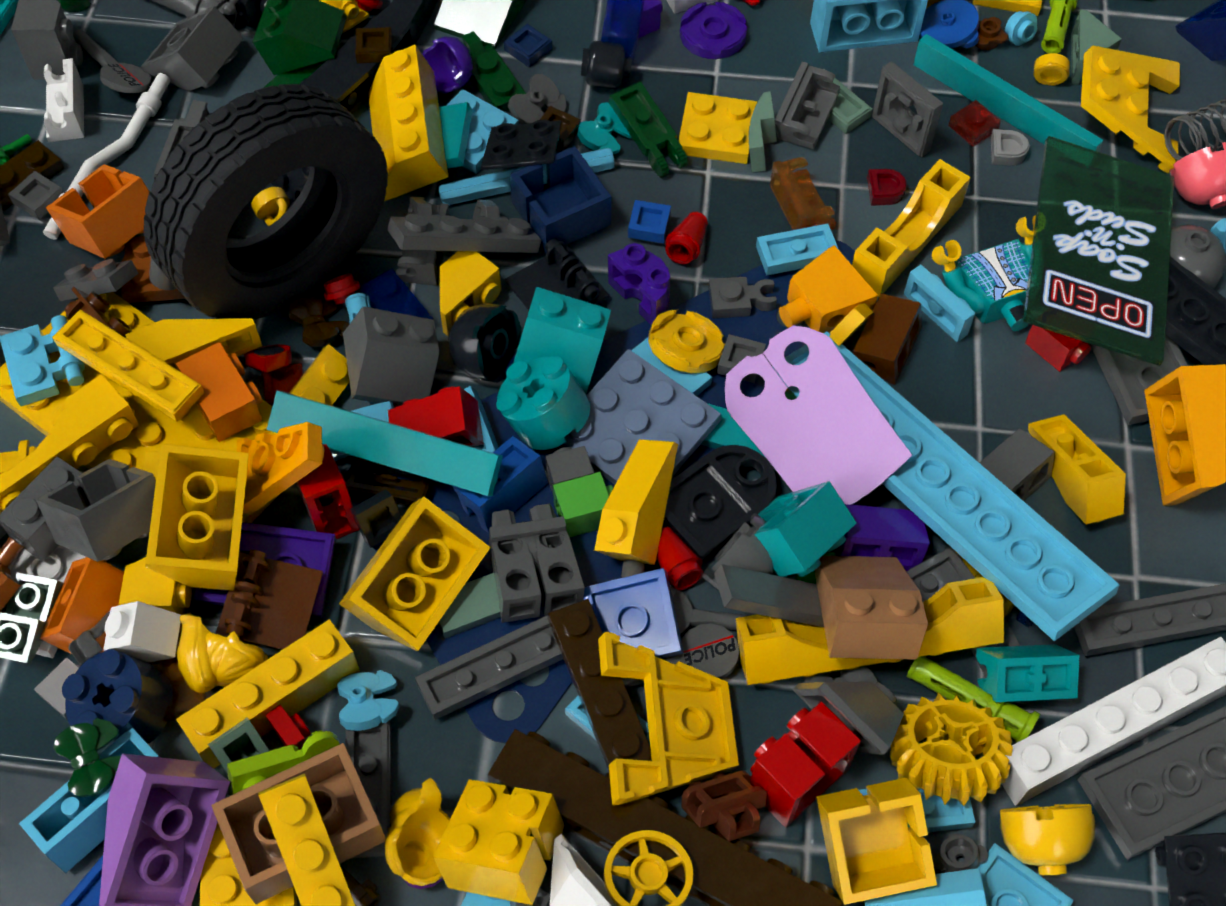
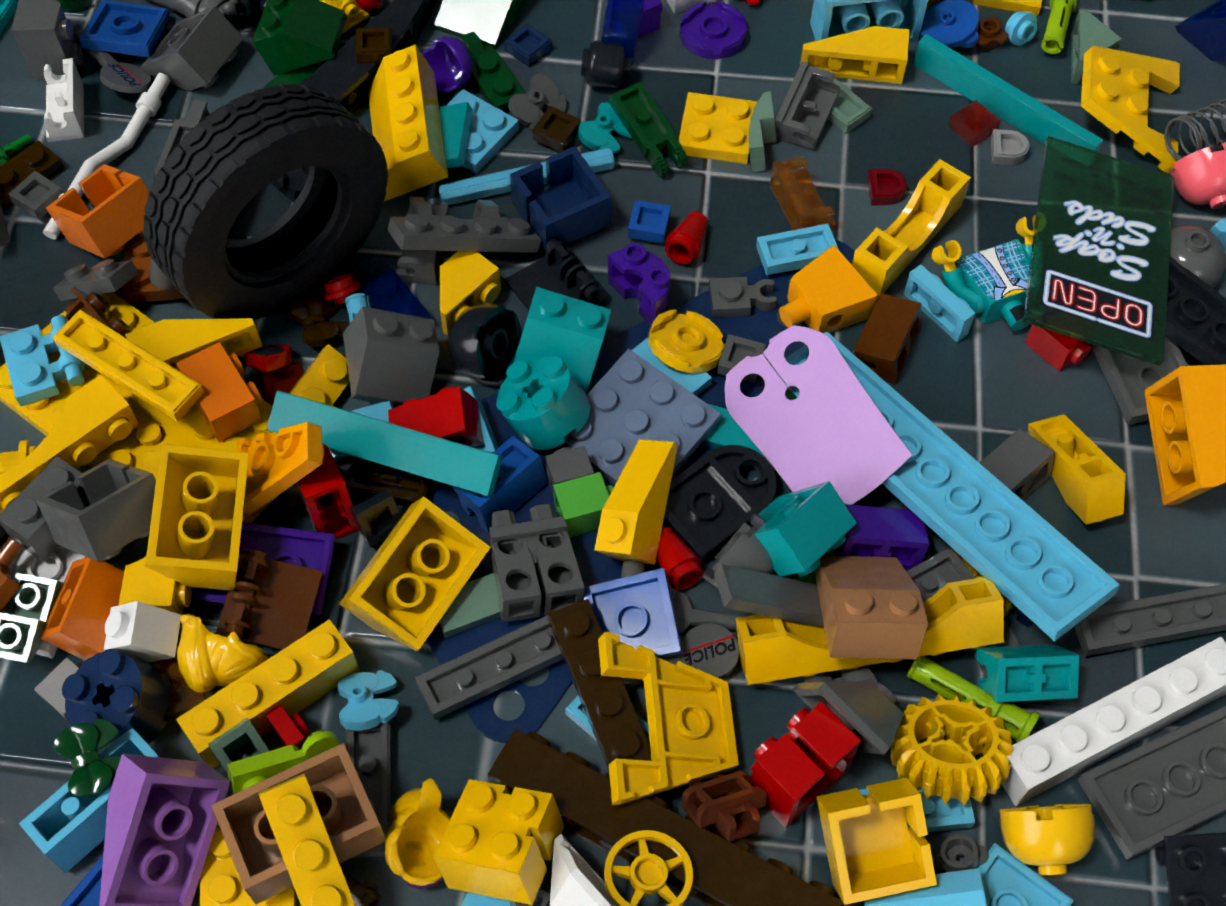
(86, 645): dark grey hand -> none
(125, 28): none -> blue tile
(270, 203): yellow tile -> none
(523, 144): black hinge -> none
(850, 323): yellow tile -> none
(864, 54): none -> yellow slope
(892, 109): dark grey piece -> none
(1051, 69): yellow tile -> none

